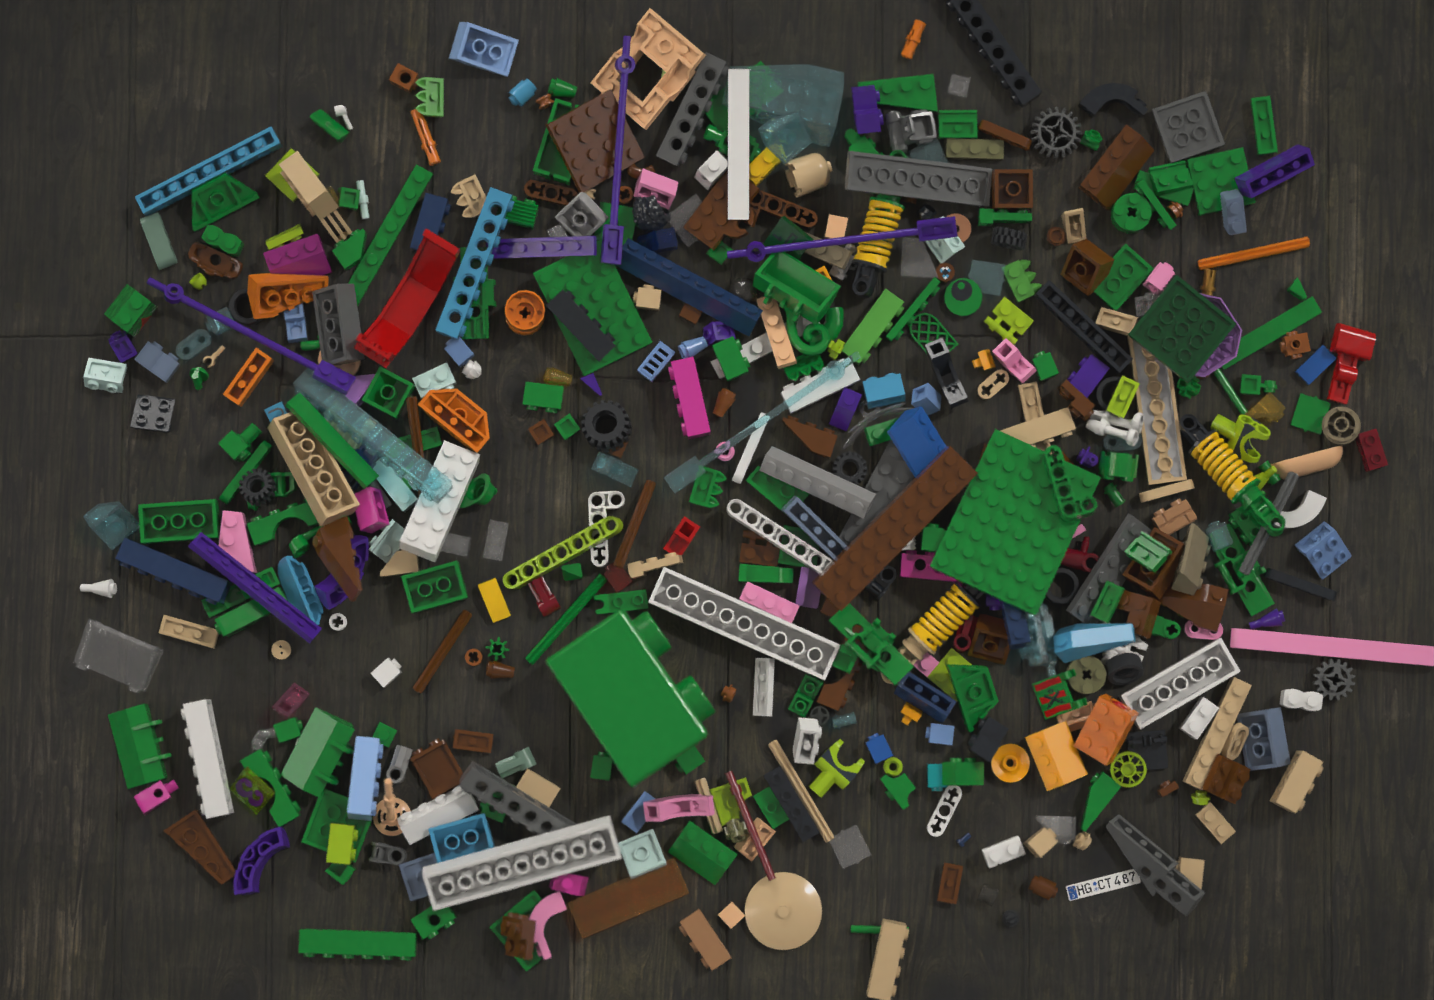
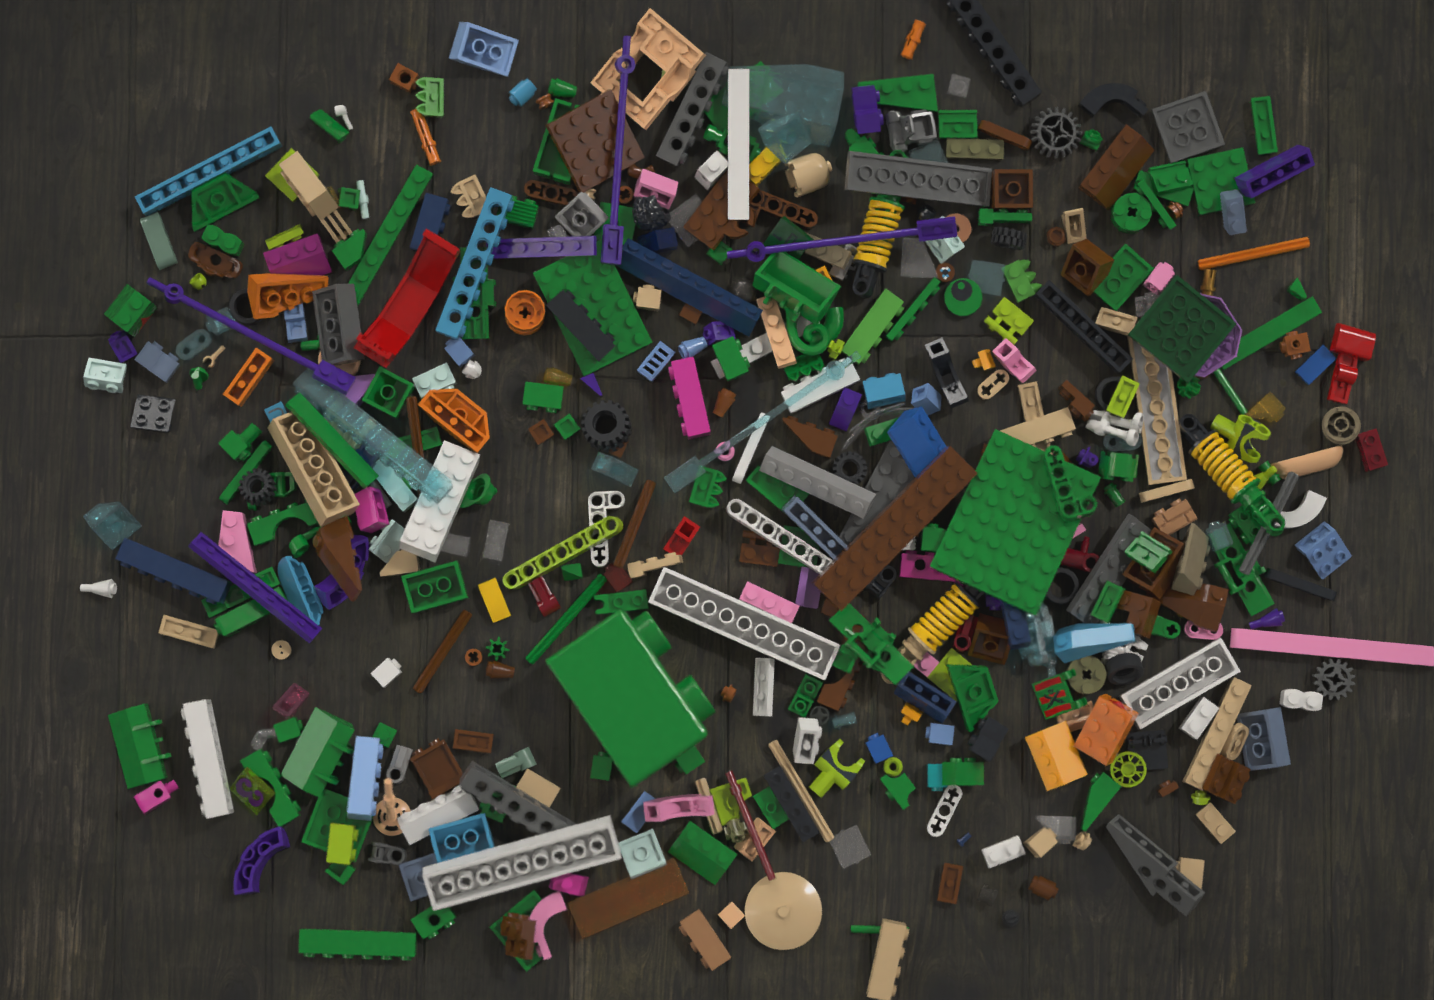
(117, 655): clear windscreen -> none
(178, 521): green brick -> none
(198, 840): reddish brown wing -> none
(335, 616): white bush -> none
(765, 574): green leg -> none
(836, 227): light nougat brick -> none
(929, 332): green window -> none
(1020, 763): light orange dish -> none
(1044, 365): green brick -> none
(1088, 375): dark purple brick -> none
(1102, 884): white sticker -> none
(1252, 383): green plate -> none
(1297, 781): tan brick -> none
(1310, 413): green piece -> none

